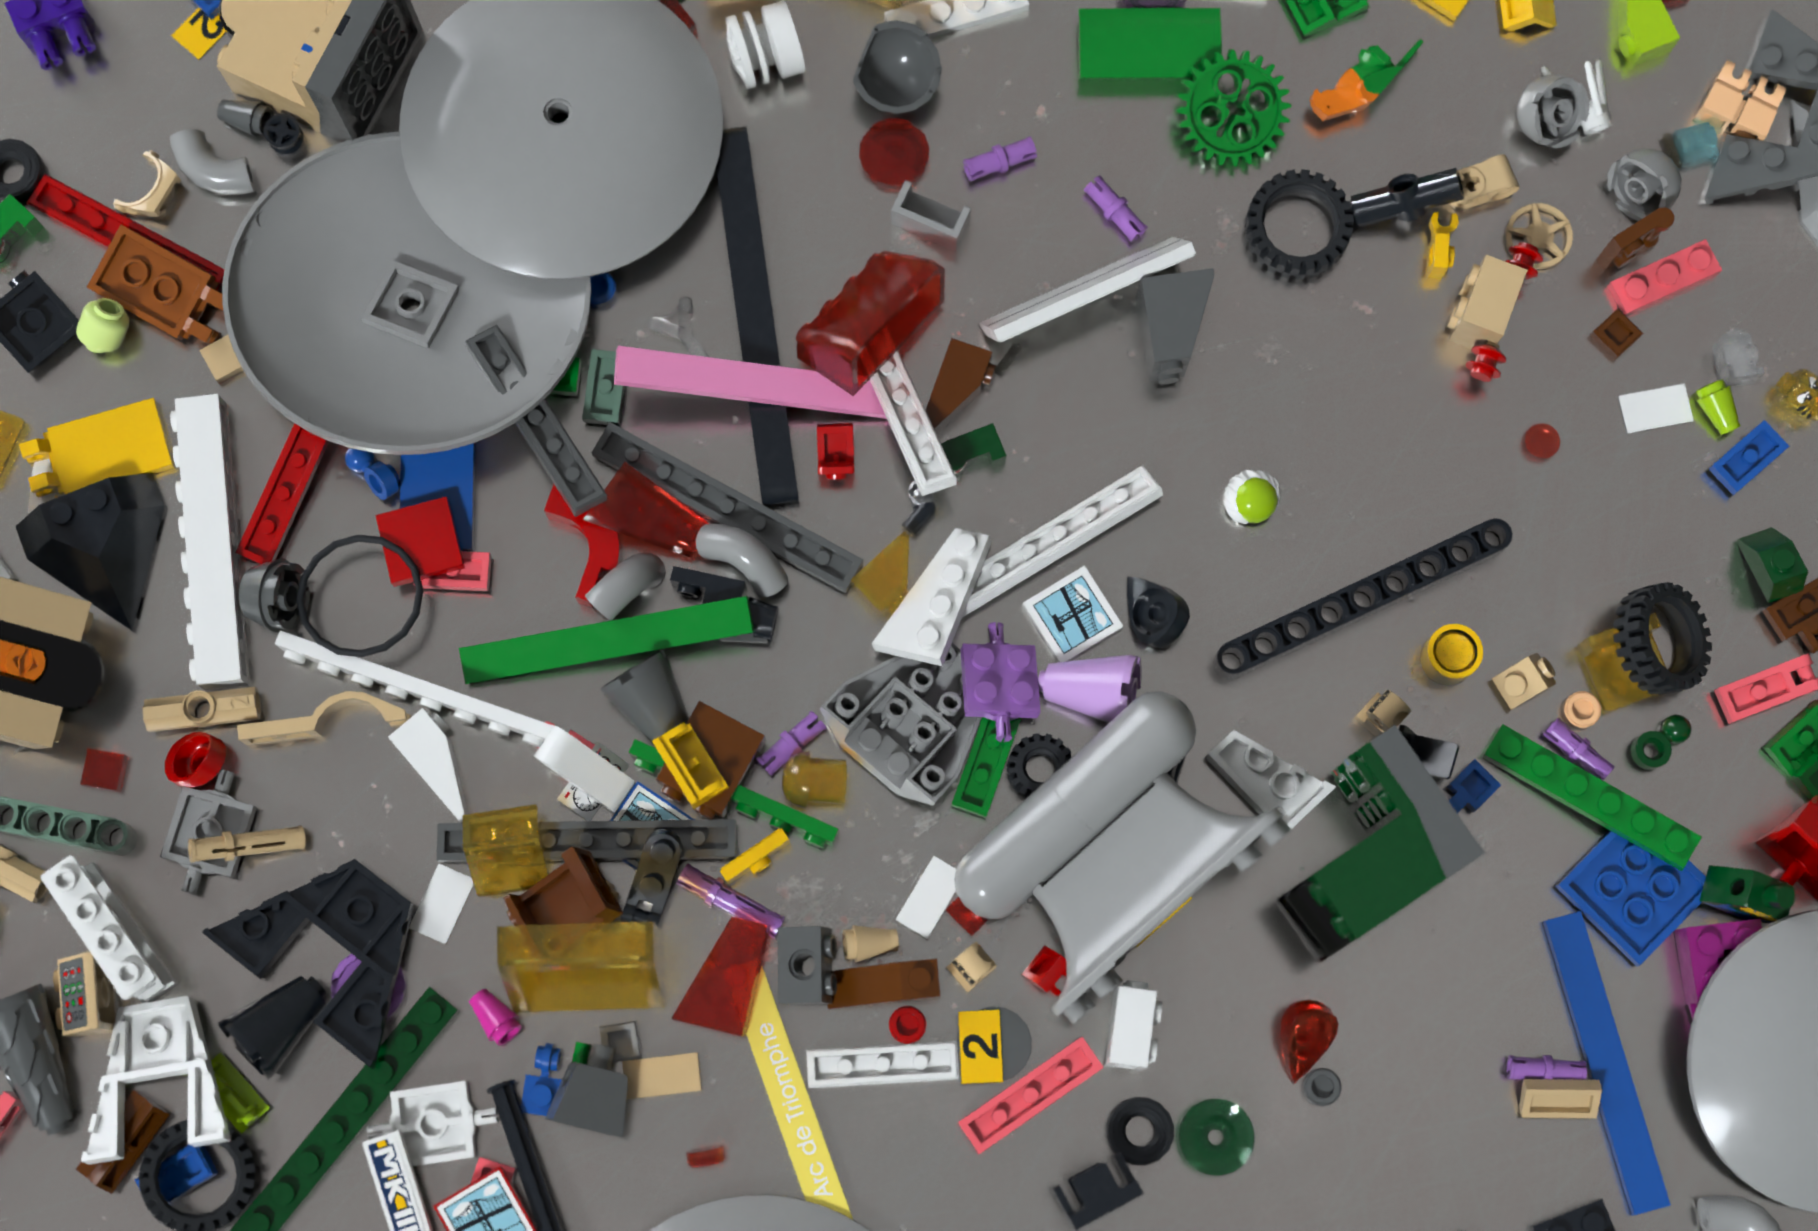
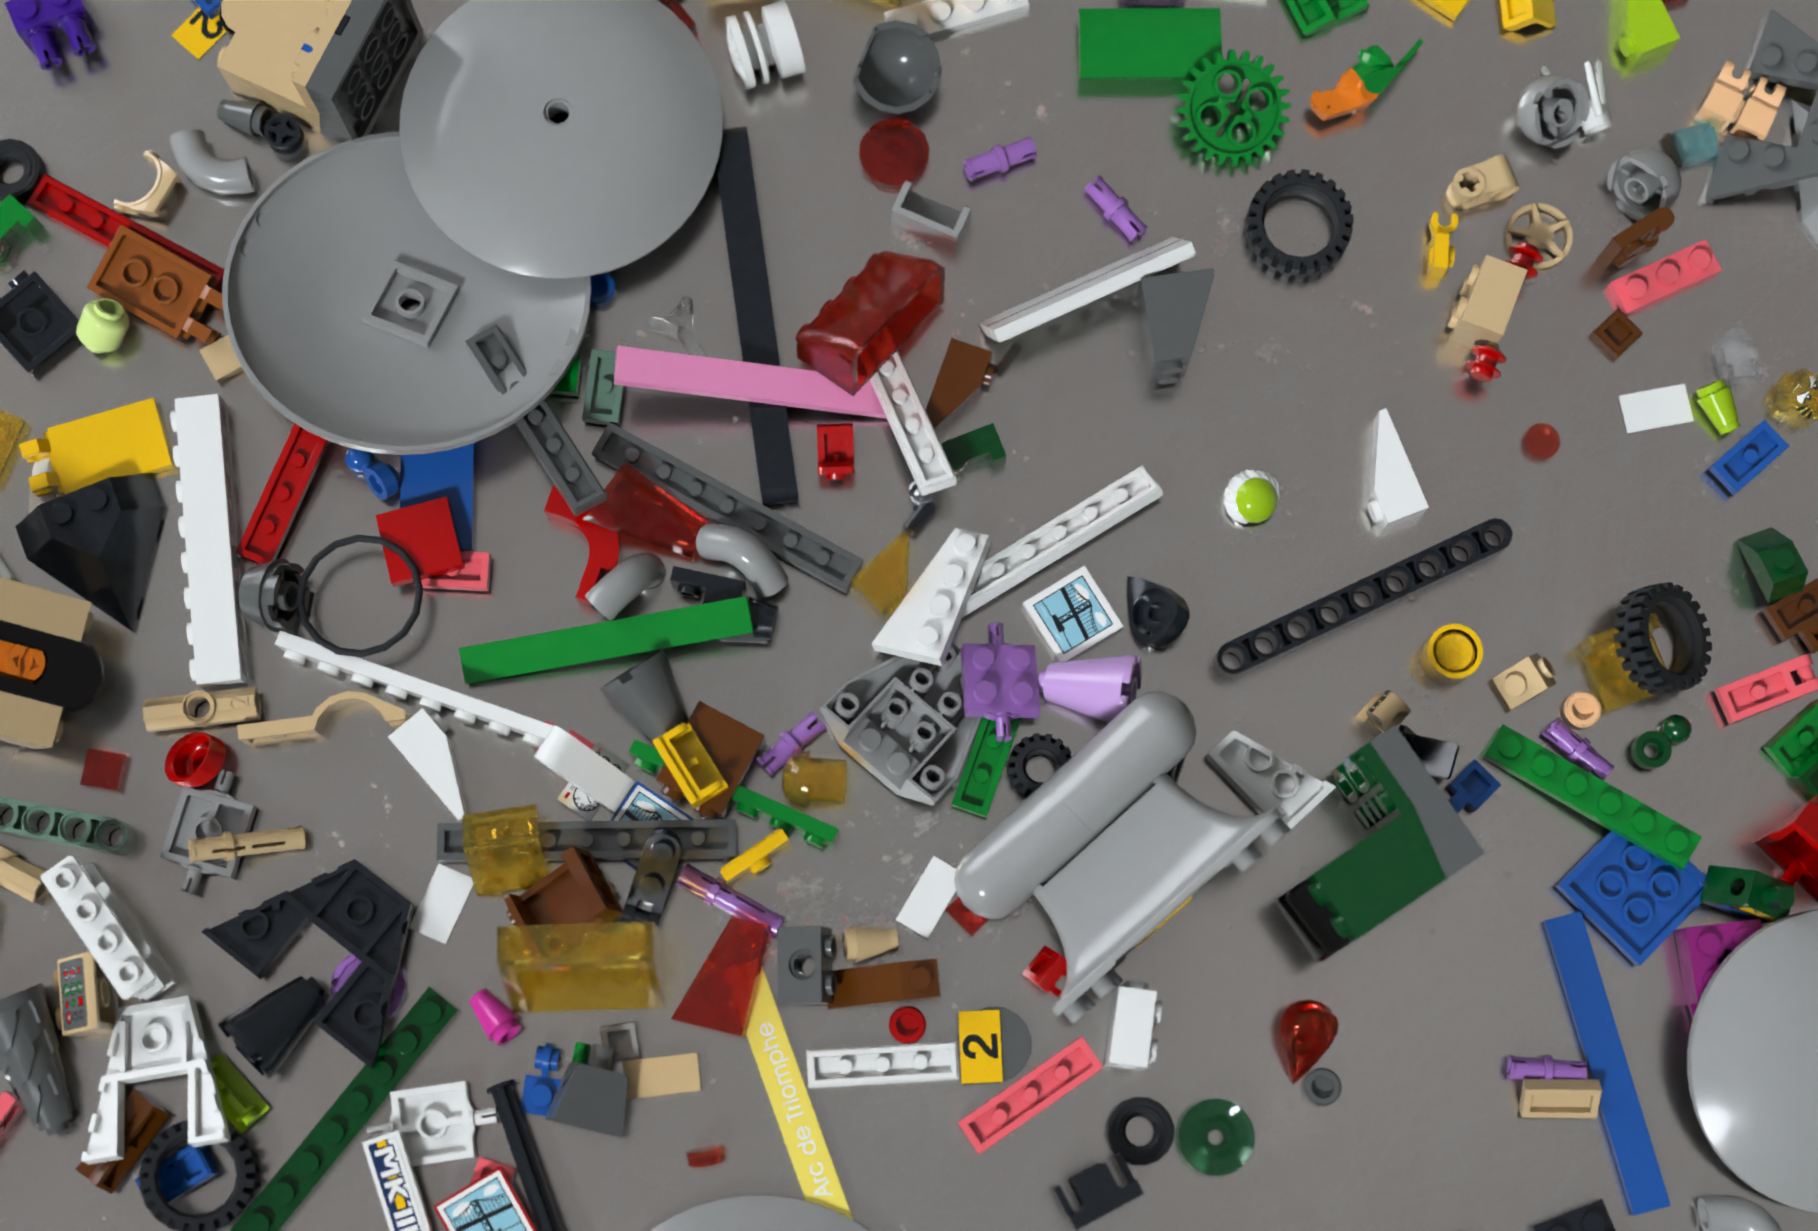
(971, 967): tan leg -> none
(1393, 485): none -> white slope
(1407, 197): black piece -> none

